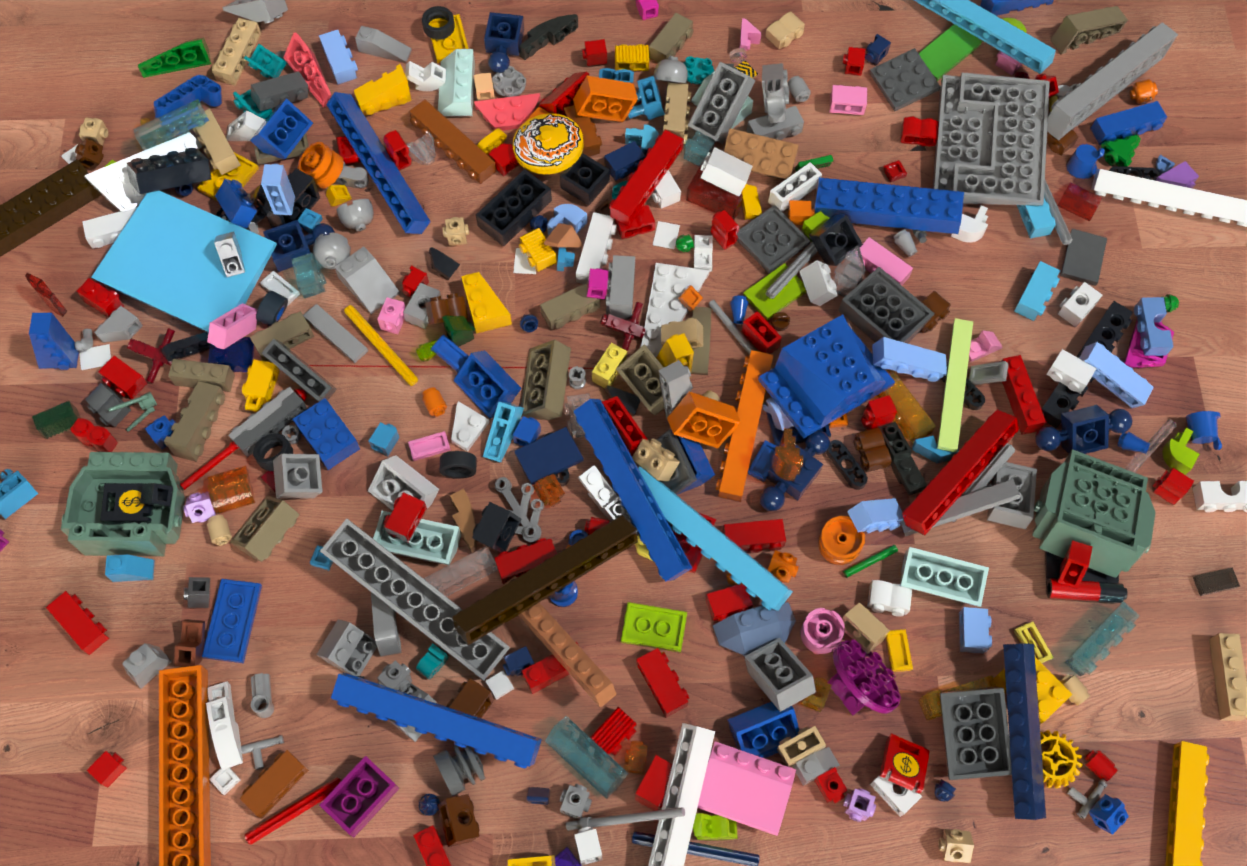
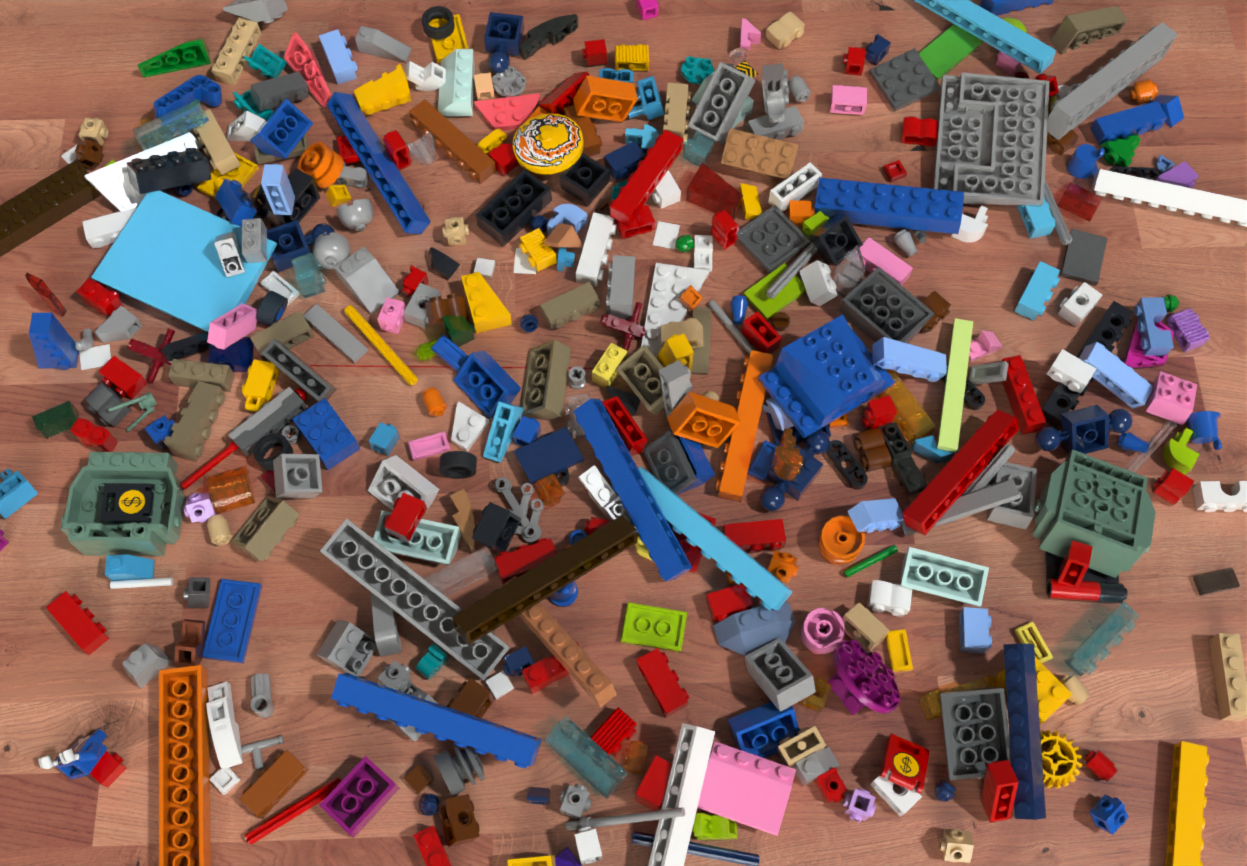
(80, 758): none -> blue torso
(141, 583): none -> white bar
(156, 494): black brick -> none
(254, 240): none -> light grey brick
(309, 220): dark azure tile -> none
(320, 560): dark azure tile -> none
(419, 778): none -> reddish brown tile
(485, 267): none -> white tile
(597, 283): dark pink brick -> none
(655, 459): tan brick -> none
(671, 38): dark tan brick -> none
(671, 70): light grey cylinder -> none
(725, 171): white brick -> none
(820, 162): green tile -> none
(999, 791): none -> red brick
(1088, 802): light grey piece -> none
(1171, 107): none -> blue slope
(1171, 398): none -> bright pink brick
(1188, 329): none -> medium lavender brick

